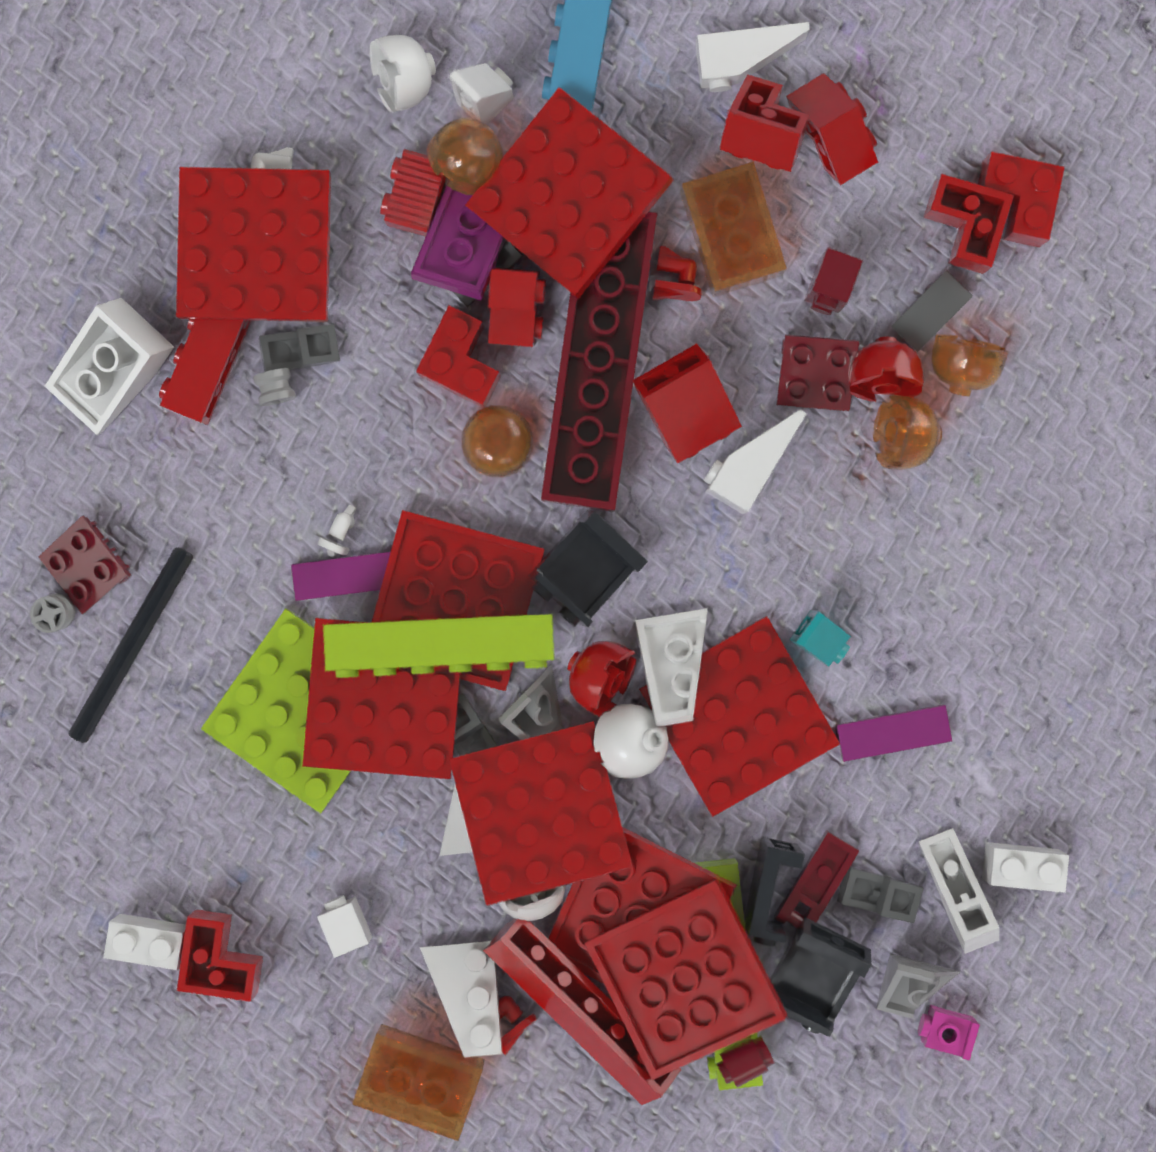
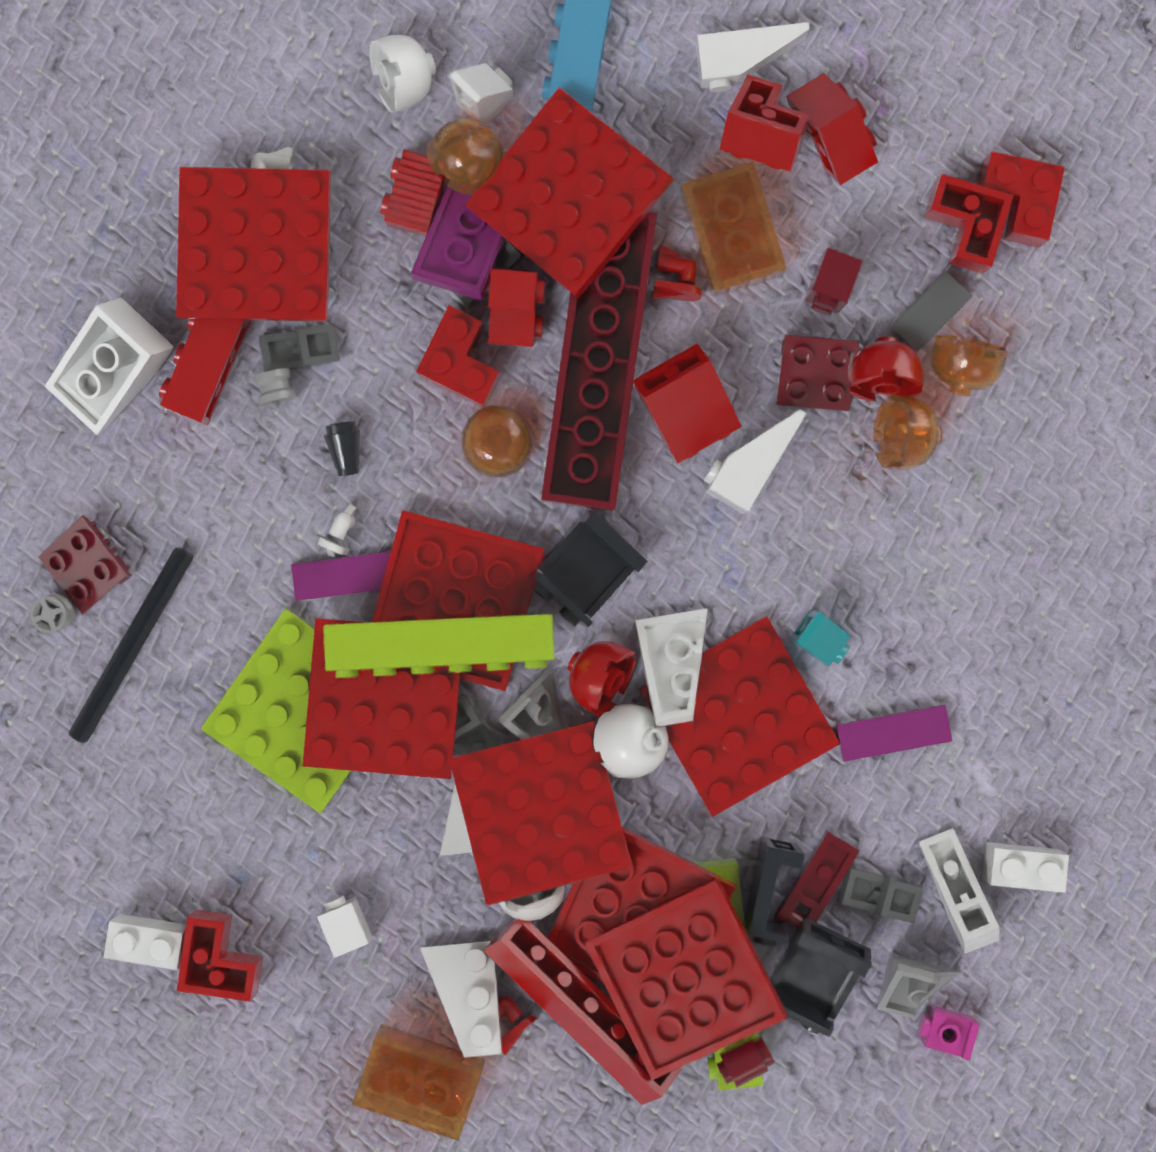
(344, 445): none -> black cone

